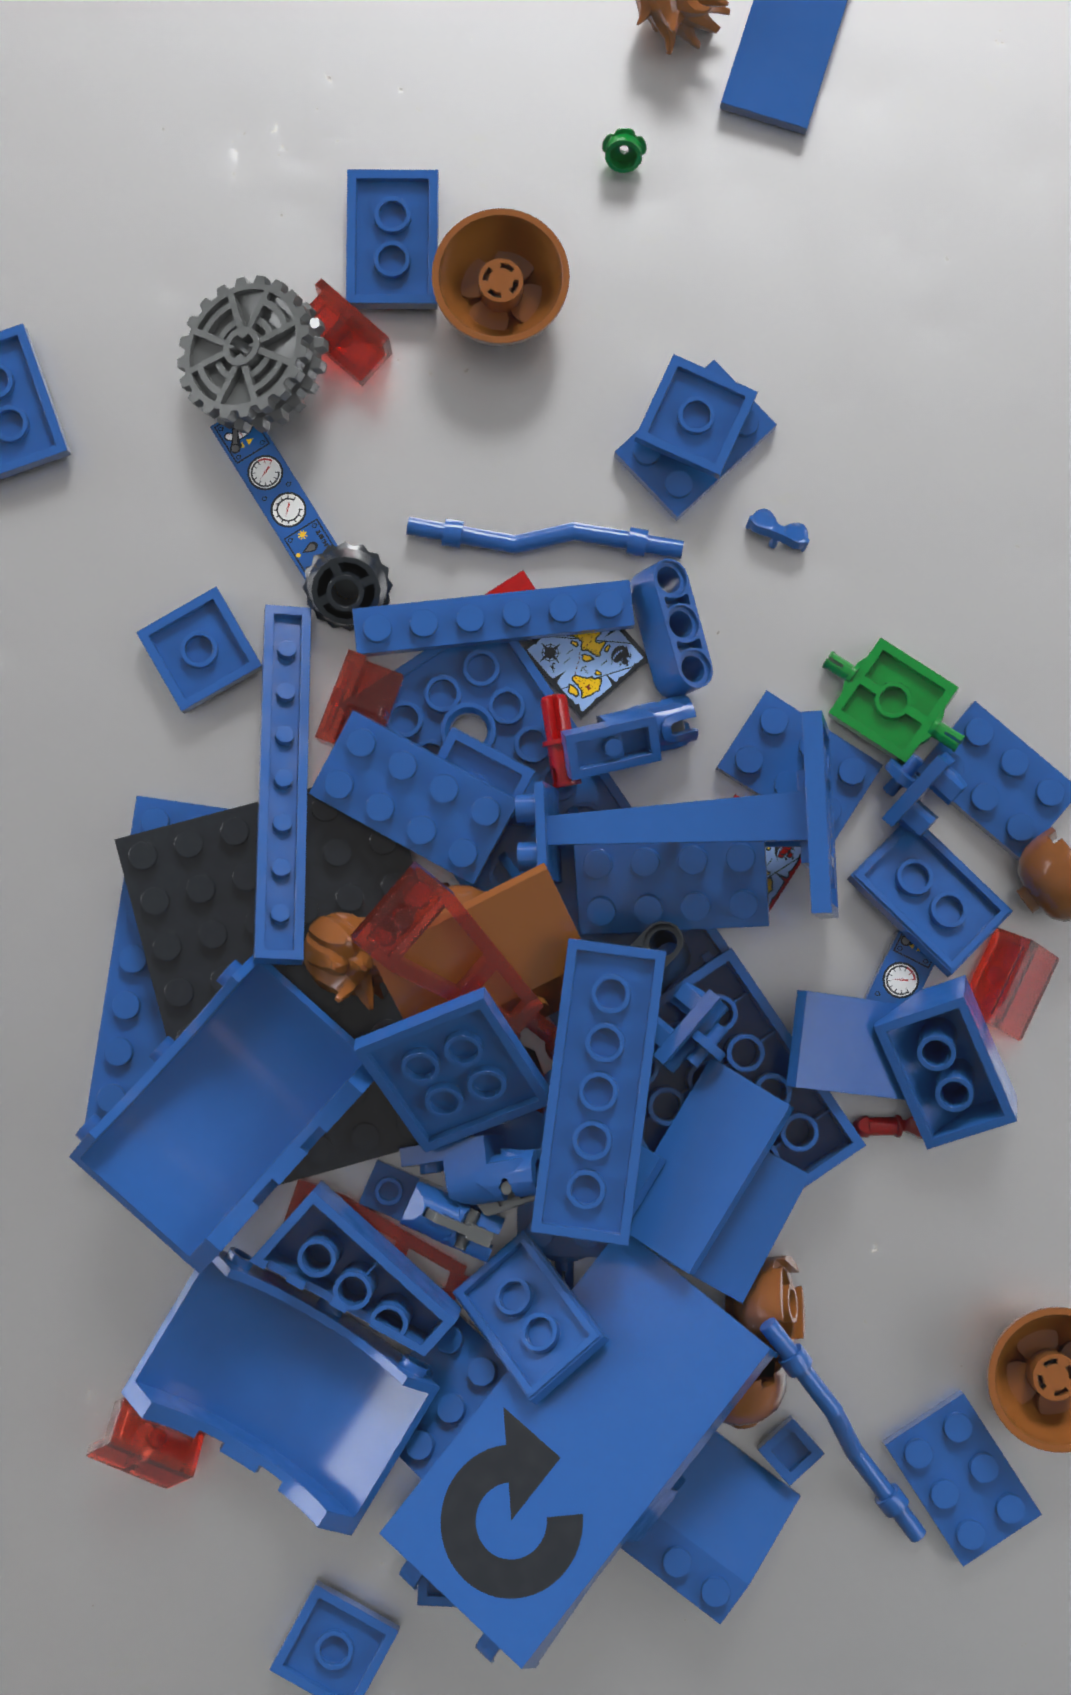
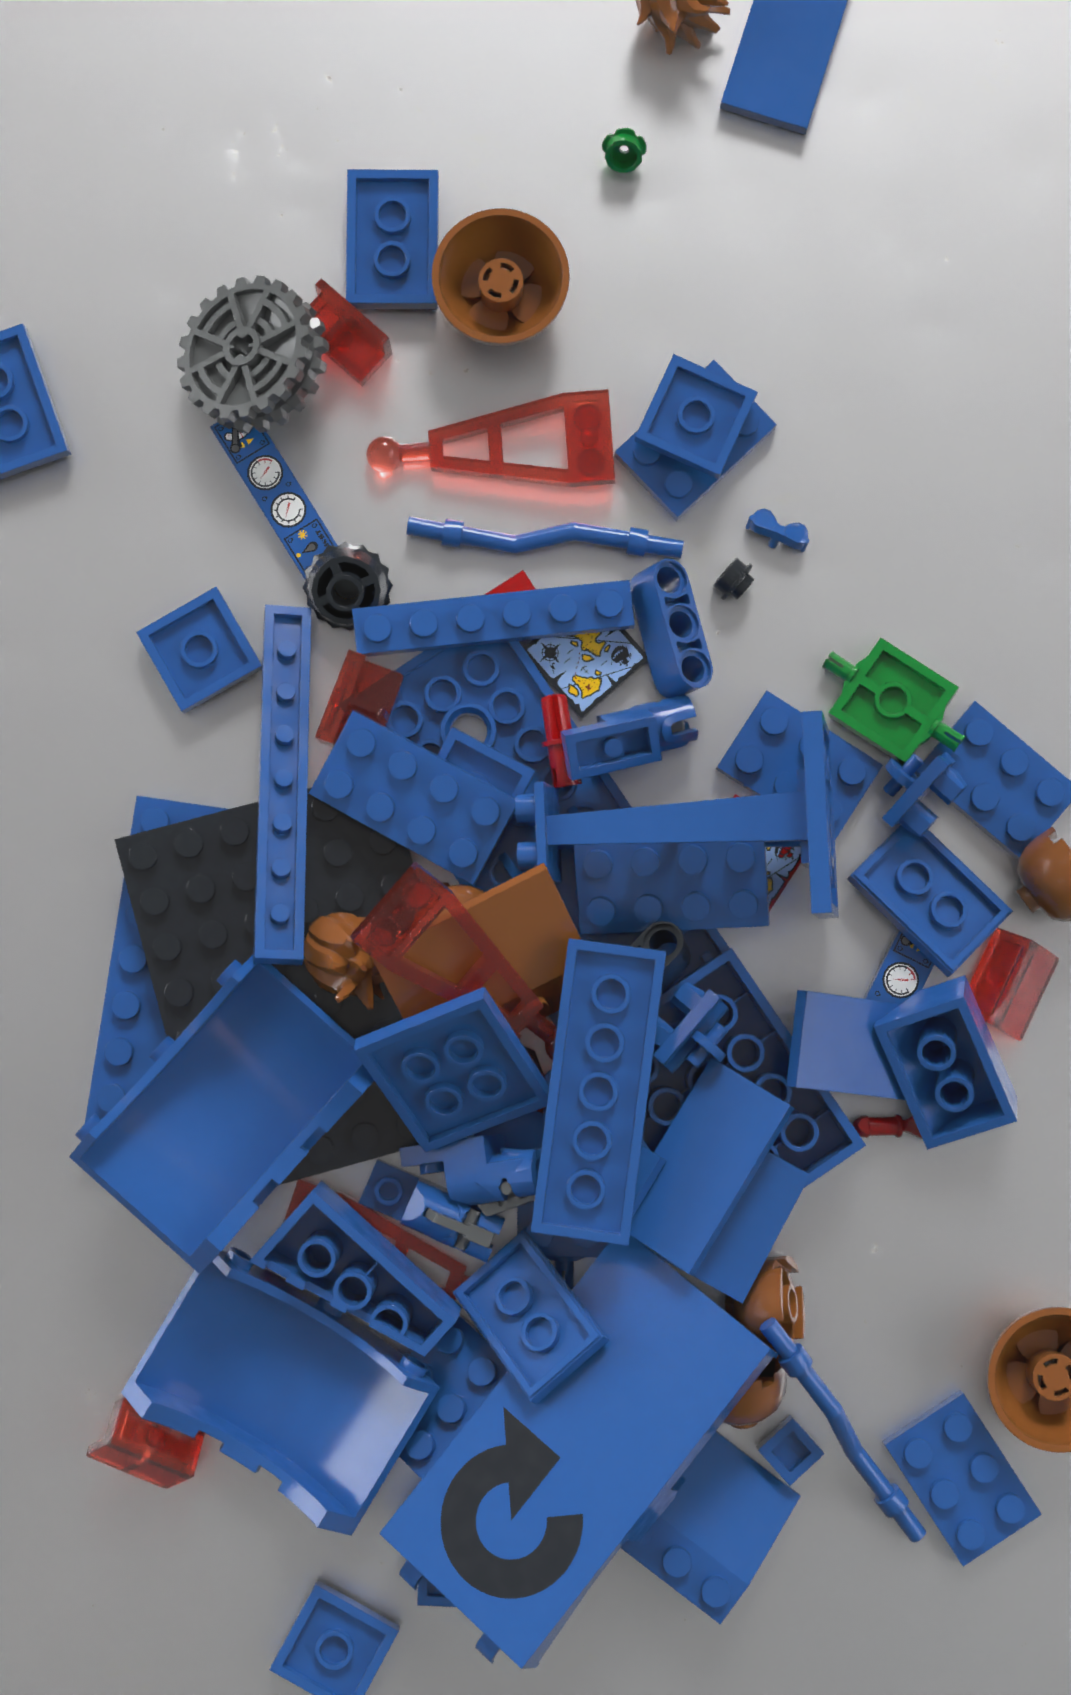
(586, 440): none -> clear red plate
(734, 579): none -> black plate

